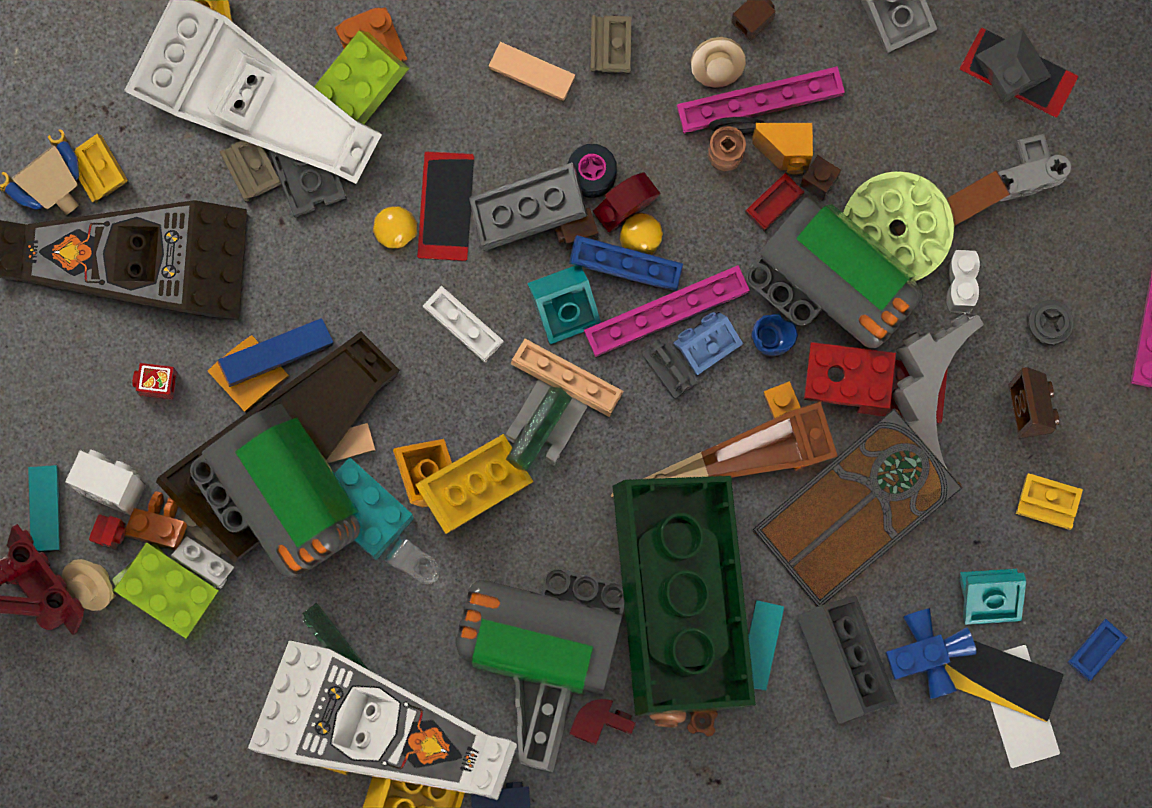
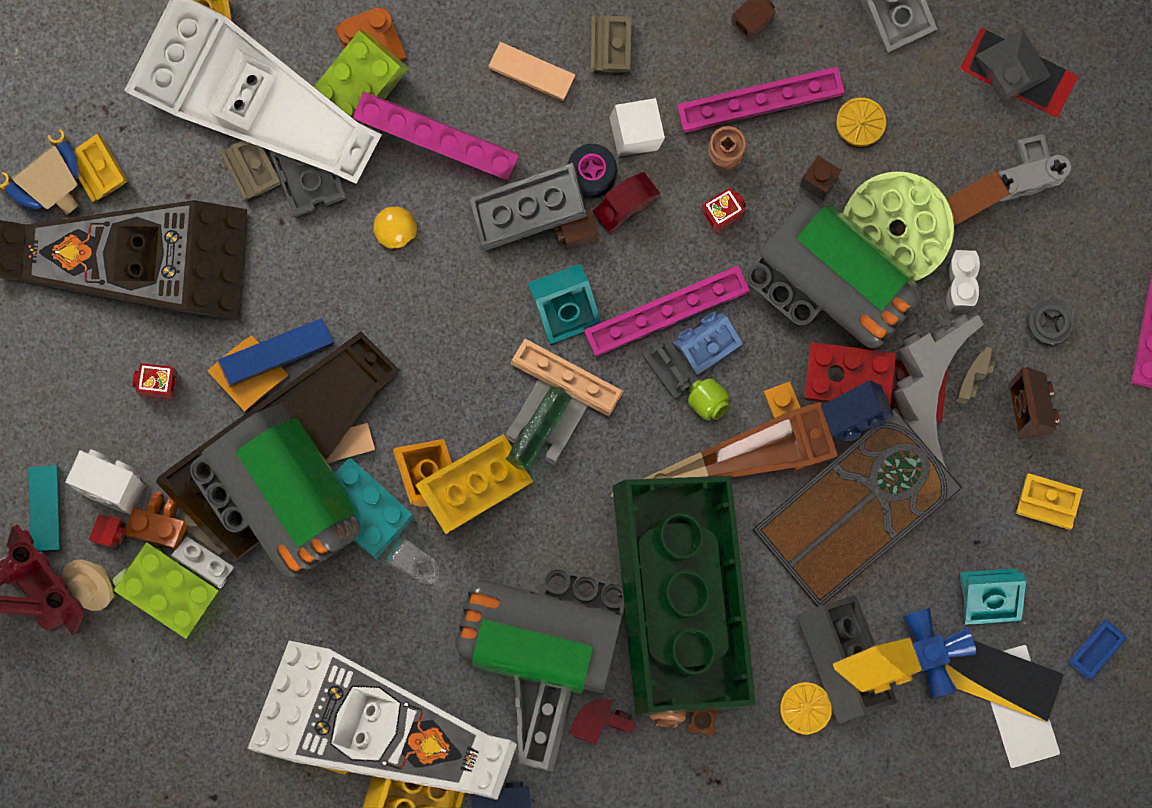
(329, 634): clear green piece -> none
(435, 135): none -> dark pink plate
(445, 206): black sticker -> none
(463, 324): white tile -> none
(626, 263): blue tile -> none
(637, 127): none -> white head
(641, 233): yellow hair -> none
(708, 399): none -> lime head
(713, 125): black piece -> none
(718, 62): tan piece -> none
(724, 210): none -> red brick
(763, 640): teal tile -> none
(774, 202): red tile -> none
(774, 335): blue hair -> none
(785, 145): light orange slope -> none
(805, 708): none -> yellow wheel
(857, 411): none -> dark blue brick
(861, 122): none -> yellow wheel
(880, 666): none -> yellow slope
(980, 367): none -> dark tan slope

